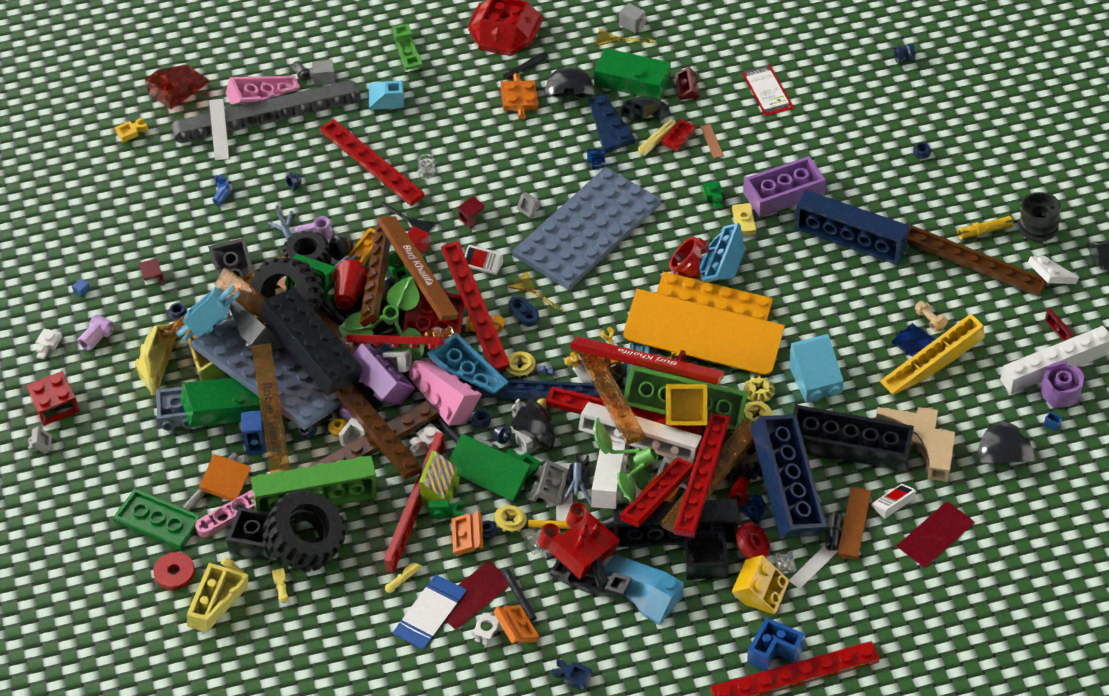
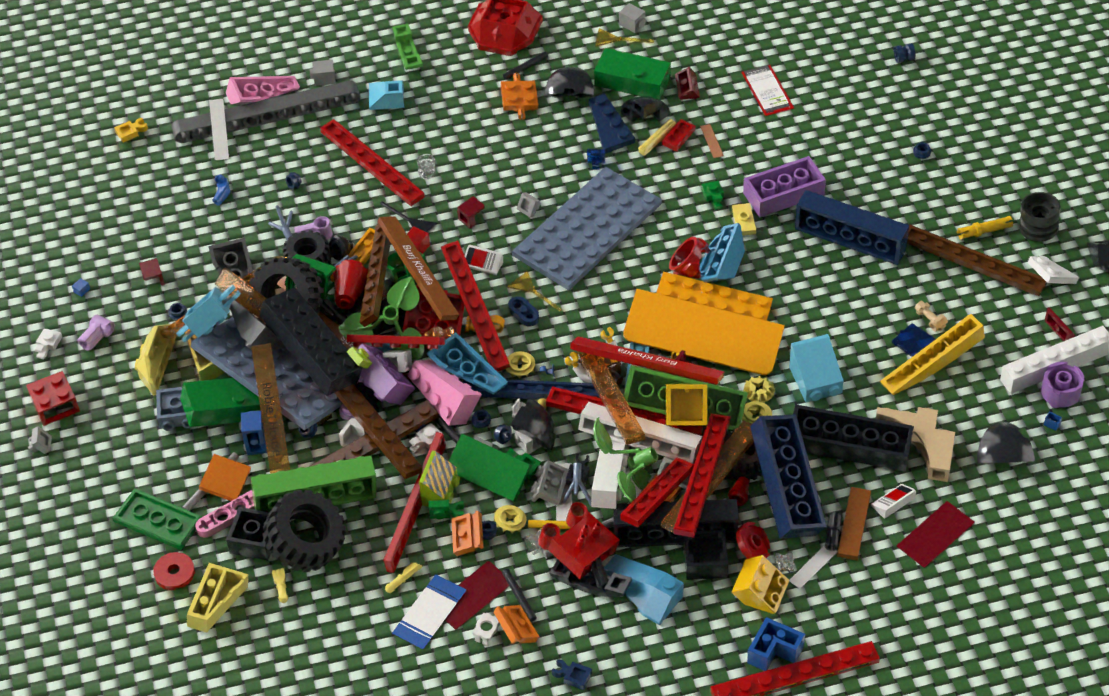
(174, 84): clear red slope -> none
(230, 564): light yellow piece -> none
(302, 72): dark grey pin -> none
(333, 426): yellow plate -> none
(360, 357): none -> lime plate
(755, 509): clear blue tile -> none

